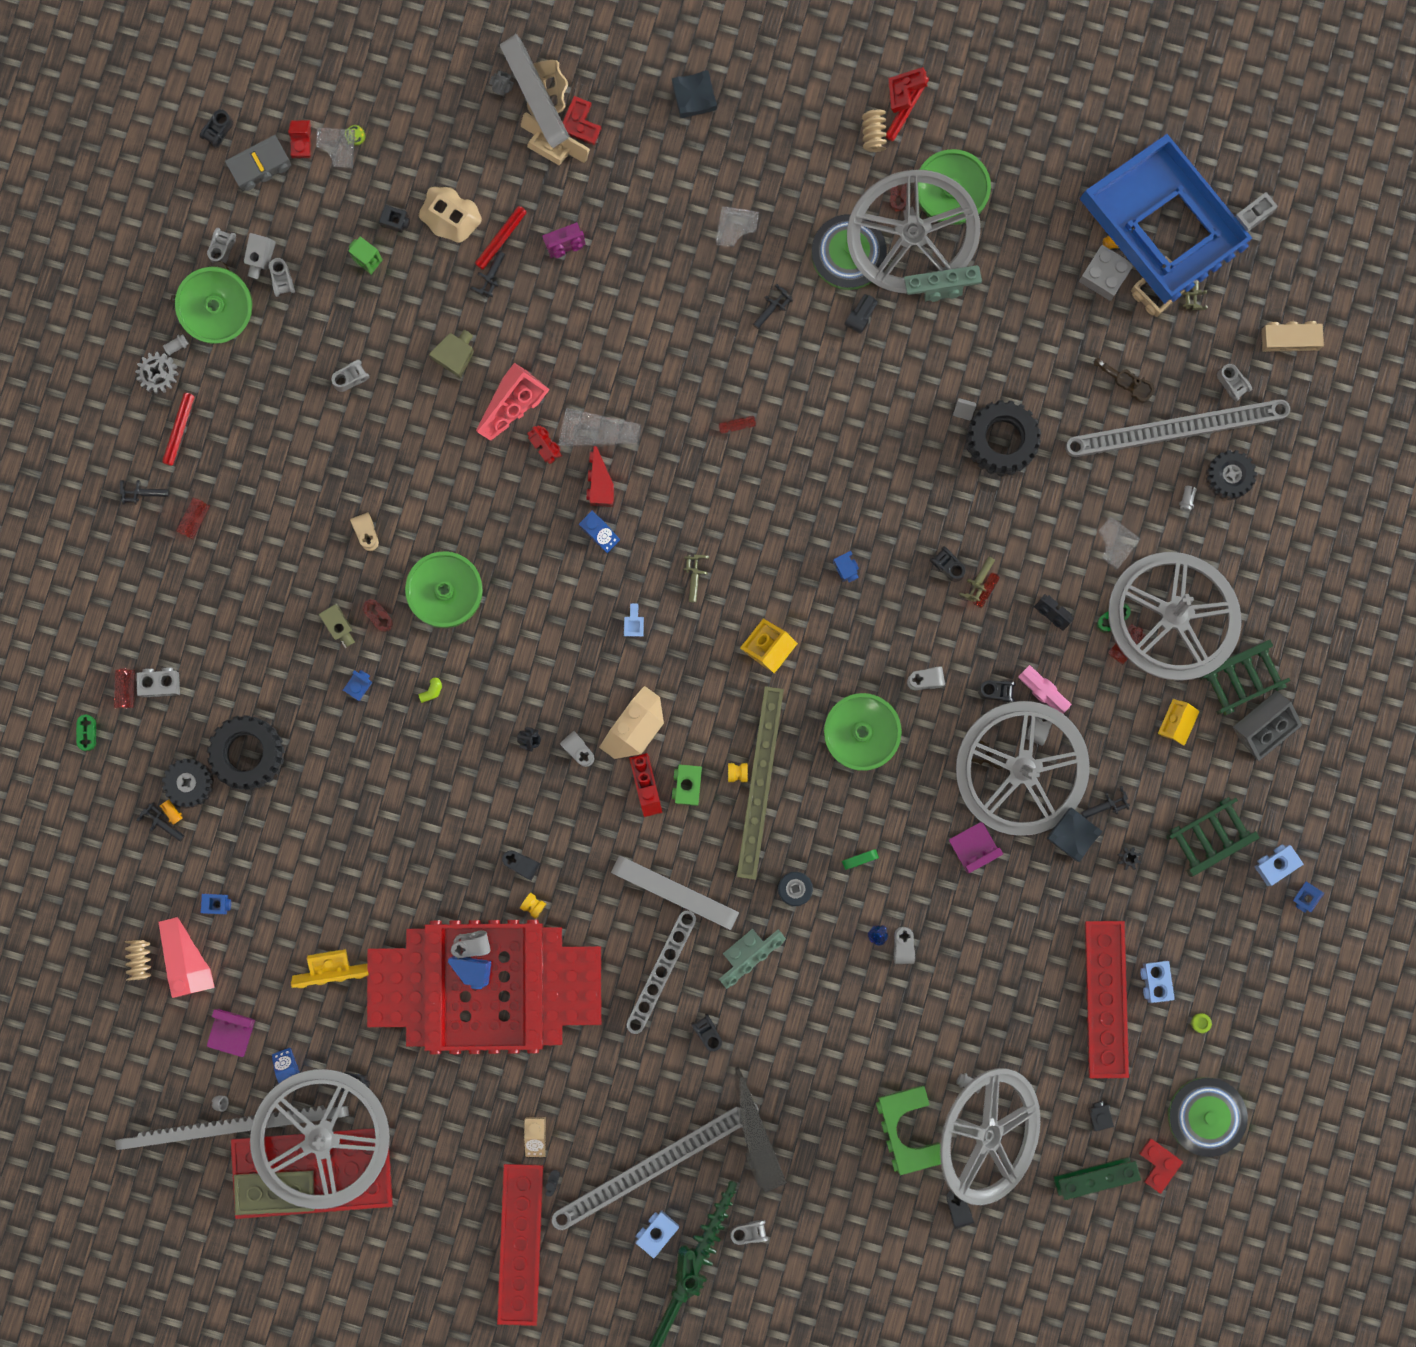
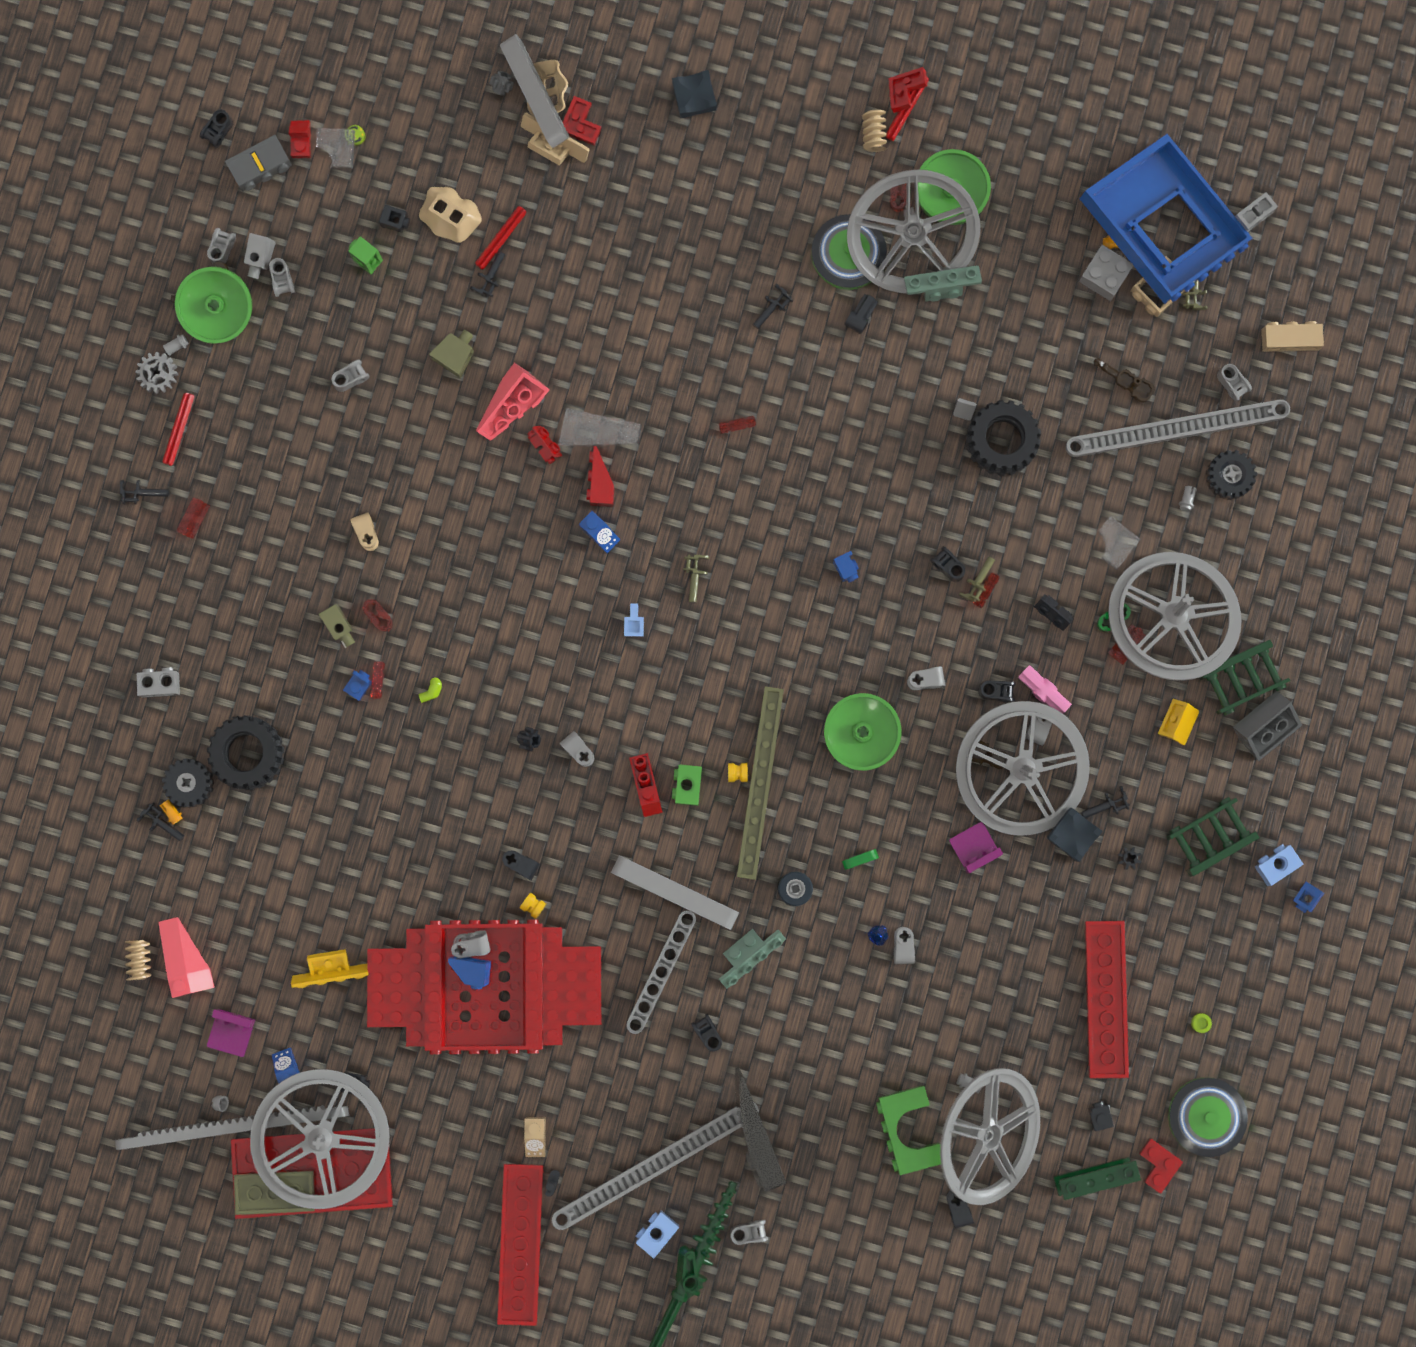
(81, 732): green beam -> none
(124, 688): clear red hinge -> none
(208, 904): blue brick -> none
(377, 680): none -> clear red axle
(443, 589): bright green dish -> none
(564, 240): magenta bracket -> none
(635, 726): tan wedge -> none
(734, 224): clear tile -> none
(769, 645): yellow slope -> none
(1163, 980): light blue brick -> none

